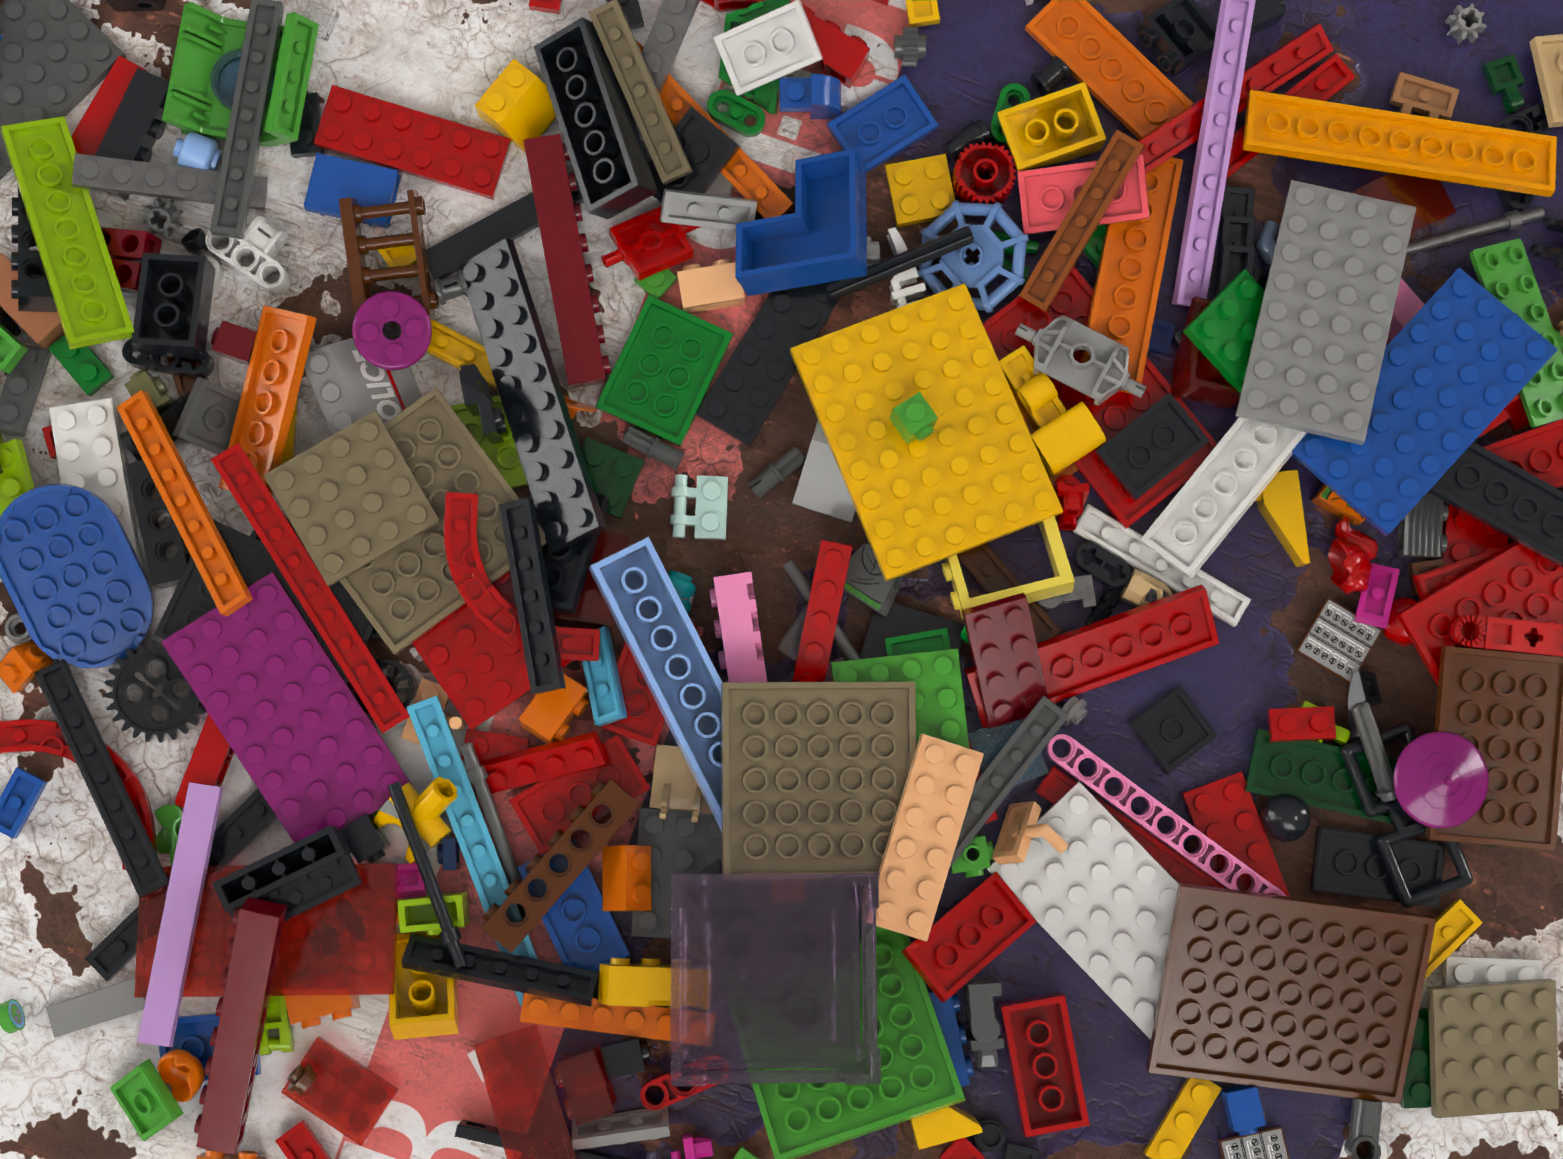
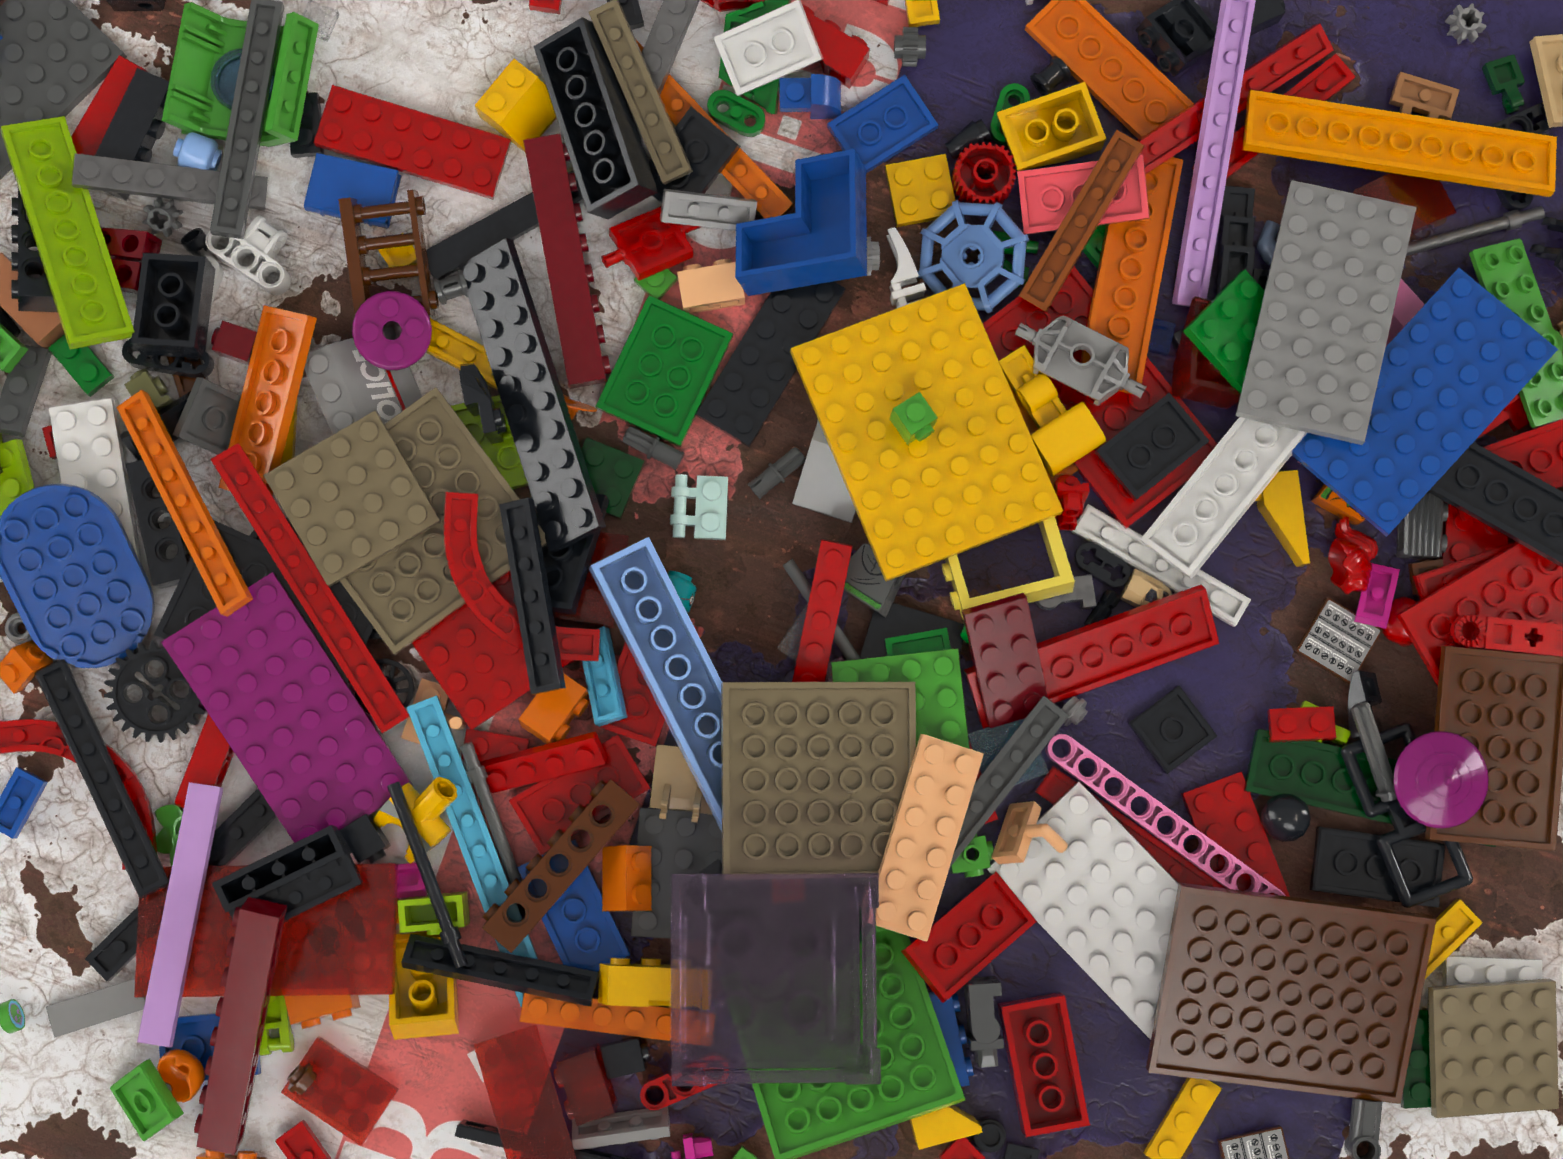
(449, 854): dark blue plate -> none
(738, 628): bright pink wedge -> none
(902, 262): black axle -> none
(995, 576): reddish brown tile -> none
(1243, 1109): blue brick -> none

